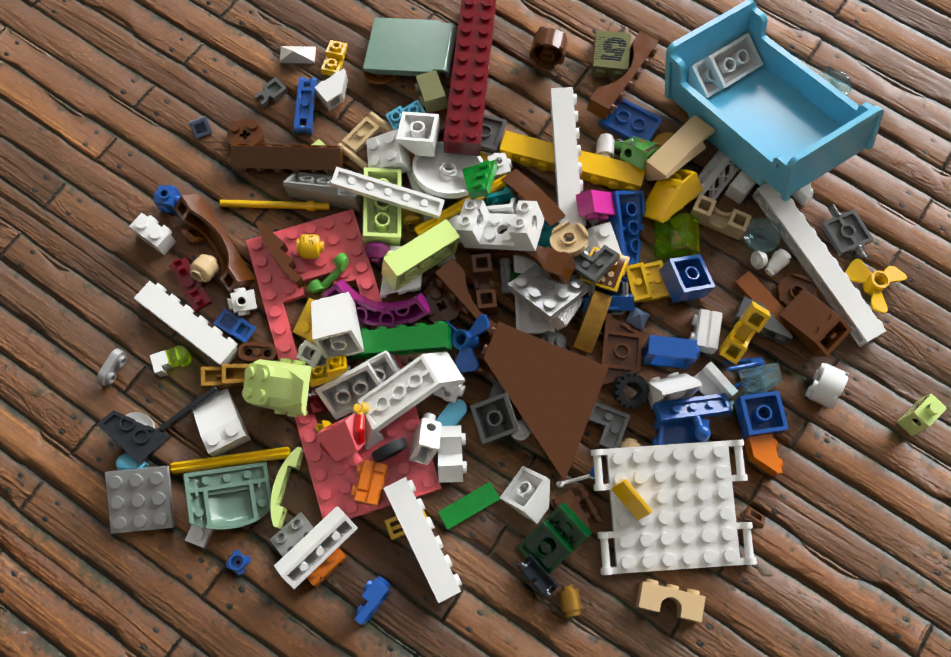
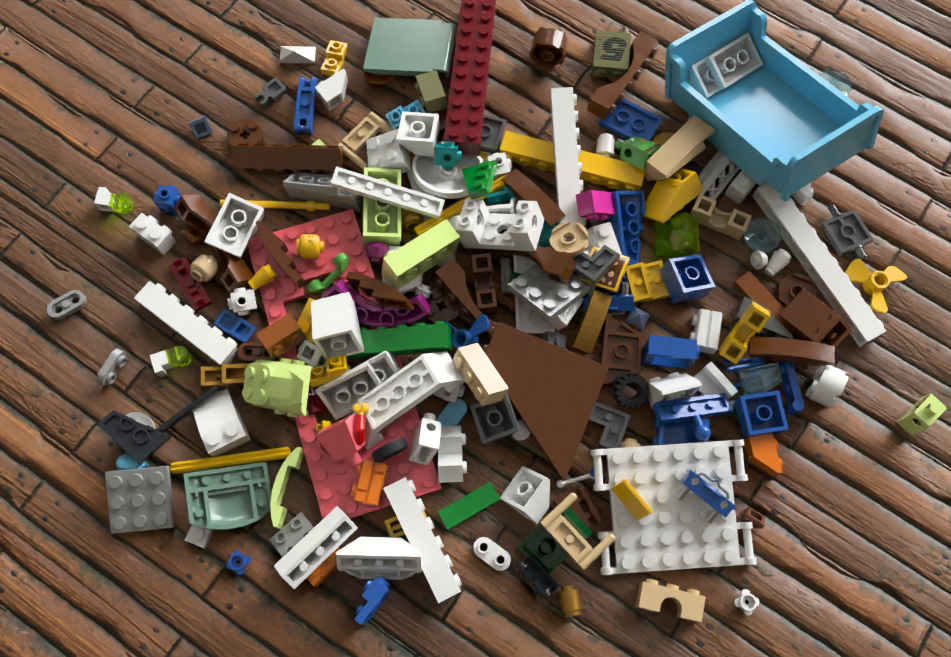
(67, 304): none -> light grey plate
(113, 202): none -> leg
(235, 225): none -> white slope
(264, 276): none -> yellow cone
(281, 336): none -> dark orange brick
(379, 557): none -> white wedge
(380, 291): none -> reddish brown slope
(424, 289): none -> white plate
(444, 161): none -> teal brick
(480, 374): none -> brick
(491, 554): none -> white plate
(569, 538): none -> tan plate
(707, 493): none -> blue piece
(740, 602): none -> white plate
(791, 388): none -> blue plate
(792, 350): none -> reddish brown slope

